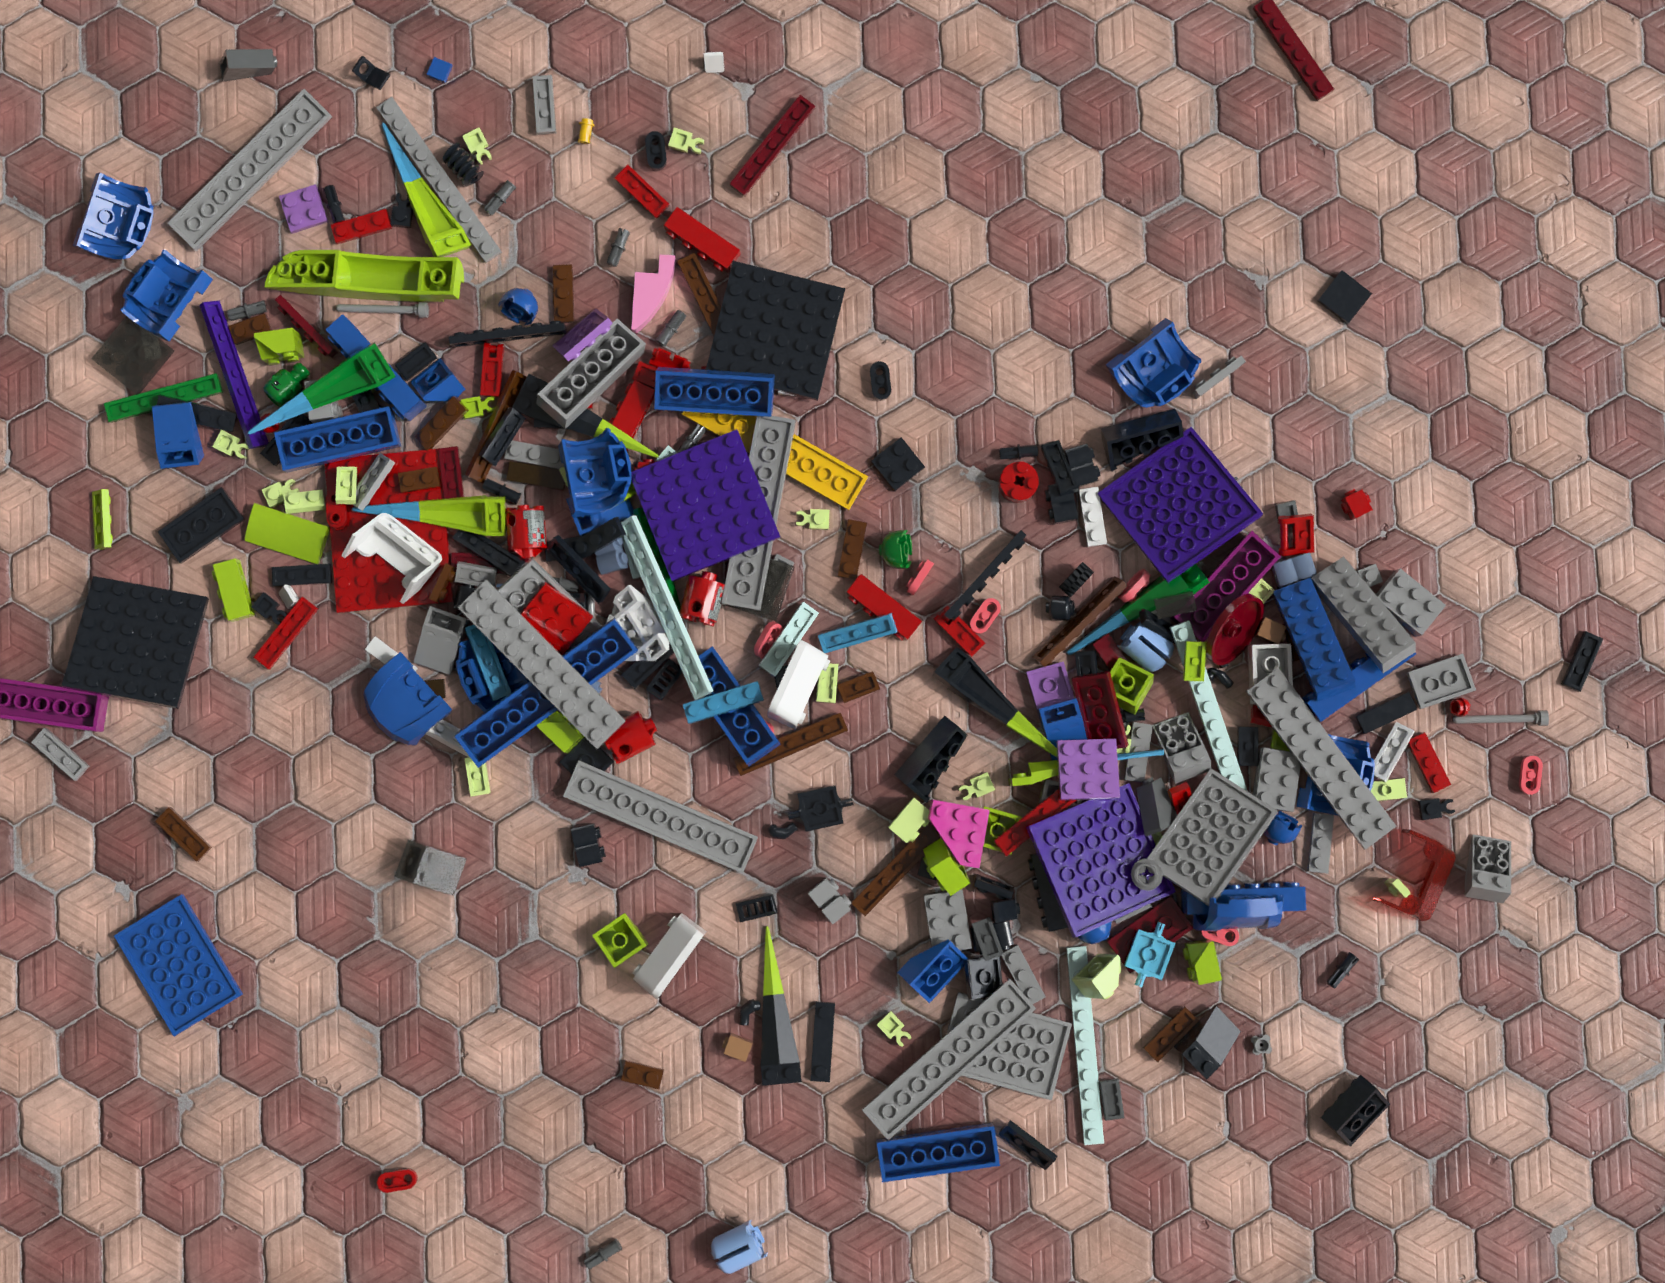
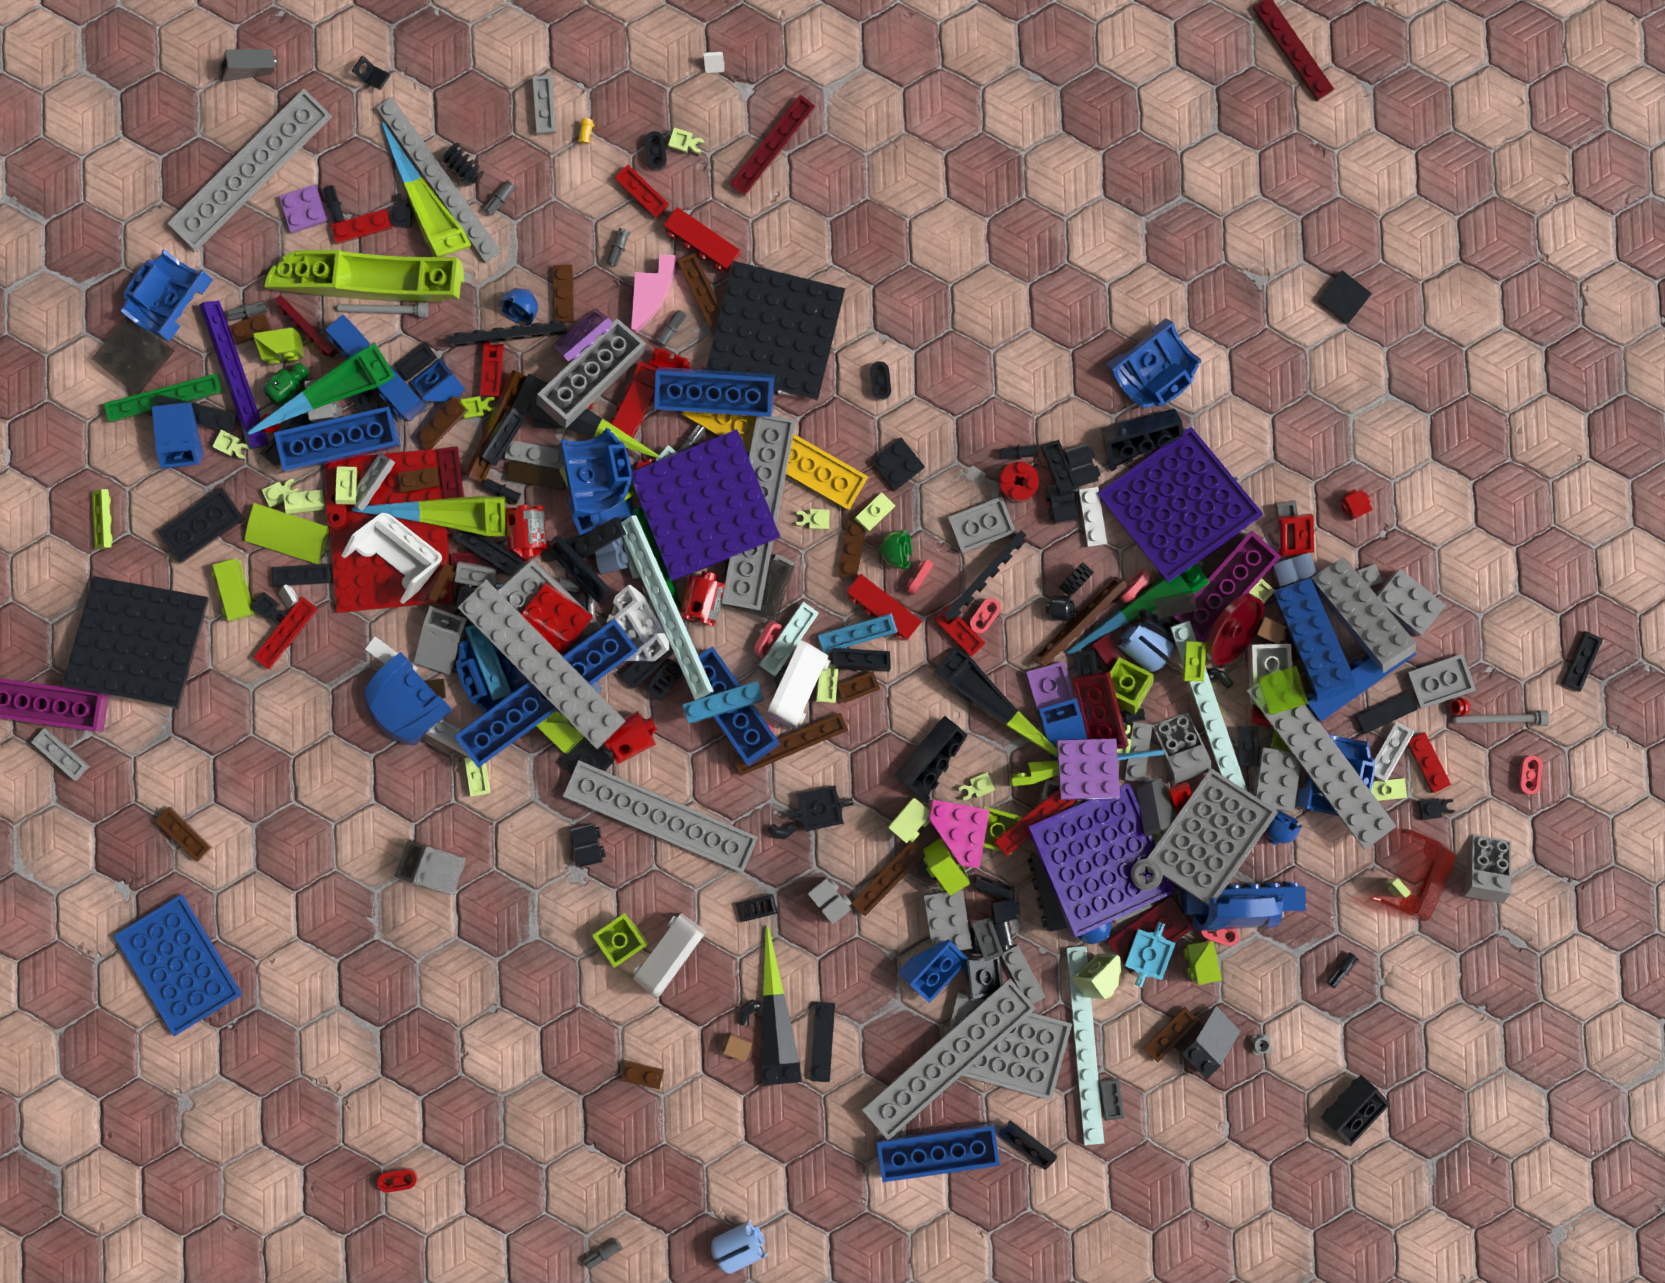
(115, 219): blue piece -> none
(439, 70): blue tile -> none
(476, 143): yellowish green plate -> none
(861, 659): none -> black plate
(874, 512): none -> yellowish green plate
(892, 1026): yellowish green plate -> none
(981, 525): none -> light grey plate
(1218, 375): light grey plate -> none
(1282, 690): none -> clear neon green tile
(1320, 843): light grey plate -> none

